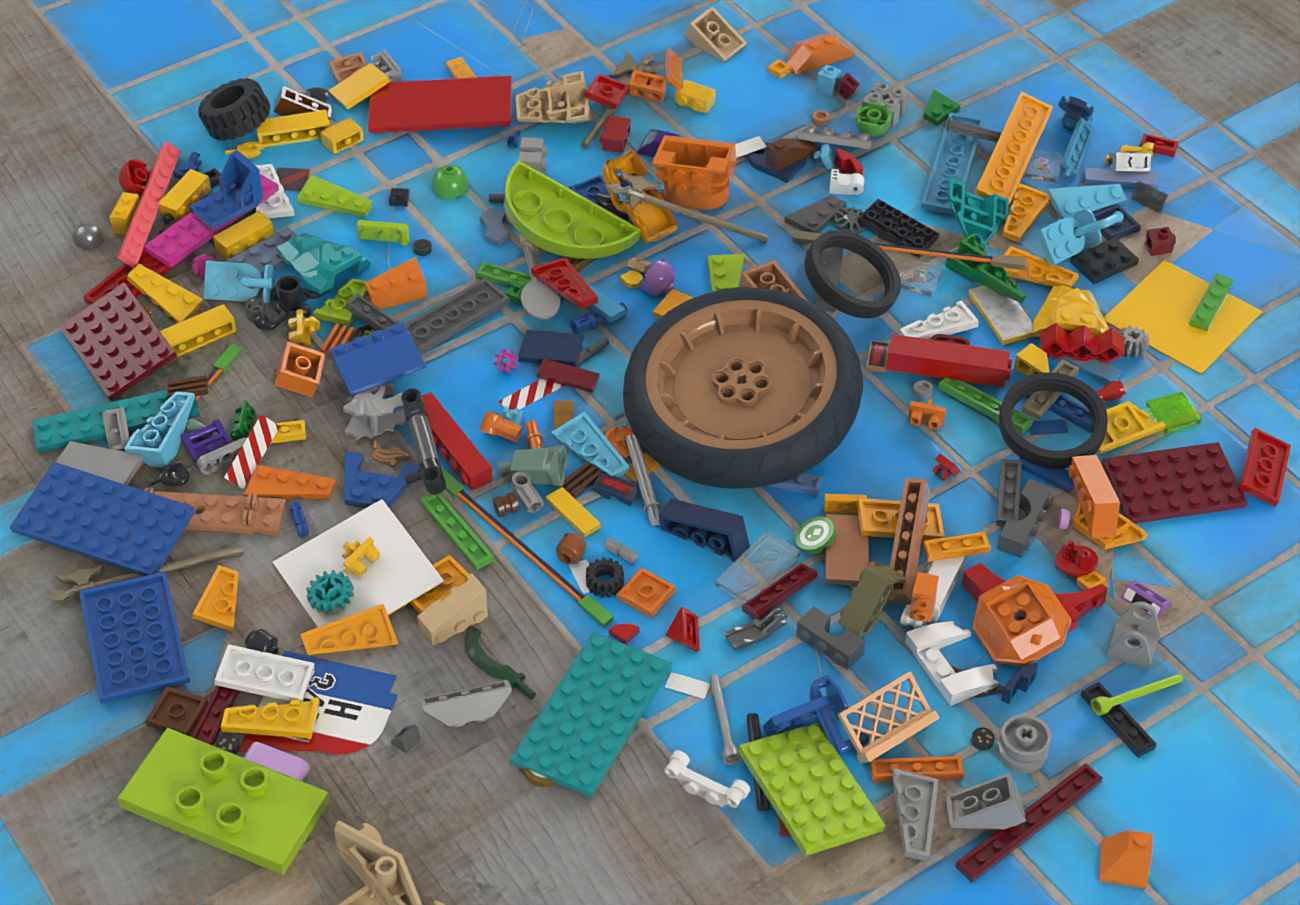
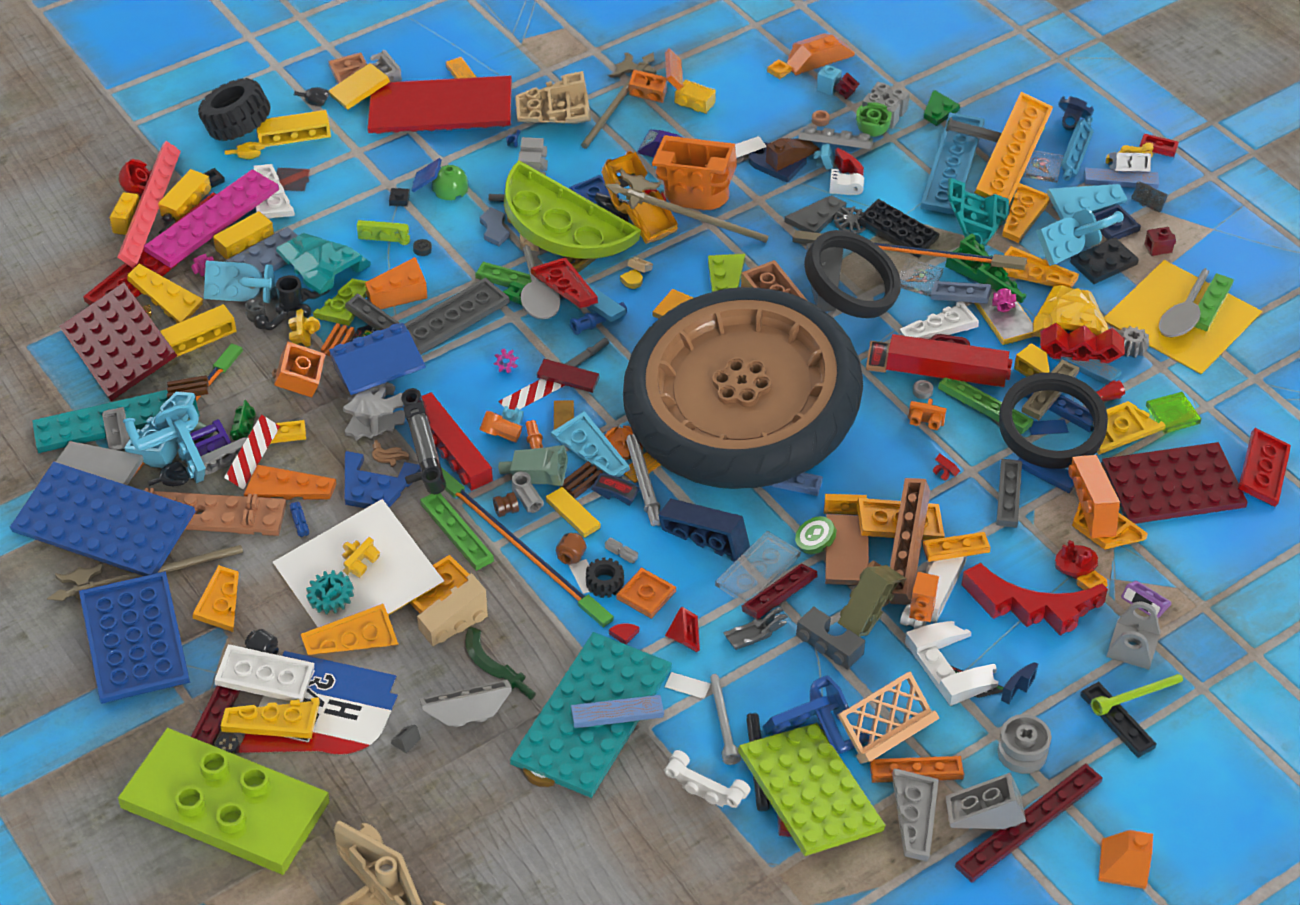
(88, 236): flat silver hair -> none
(176, 430): none -> medium azure plate
(177, 711): reddish brown plate -> none
(184, 167): blue plate -> none
(238, 193): blue bracket -> none
(278, 761): lavender beam -> none
(292, 102): reddish brown slope -> none
(332, 197): lime wing -> none
(341, 135): yellow brick -> none
(426, 175): none -> blue piece
(551, 346): dark blue tile -> none
(607, 91): red tile -> none
(615, 134): red brick -> none
(617, 711): none -> medium blue tile
(659, 279): medium lavender cylinder -> none
(714, 35): tan slope -> none
(961, 292): none -> sand blue plate
(982, 738): black tile -> none
(1004, 300): none -> dark pink gear
(1017, 534): dark grey arch -> none
(1025, 640): orange piece -> none
(1063, 519): lavender tile -> none
(1184, 315): none -> light grey piece

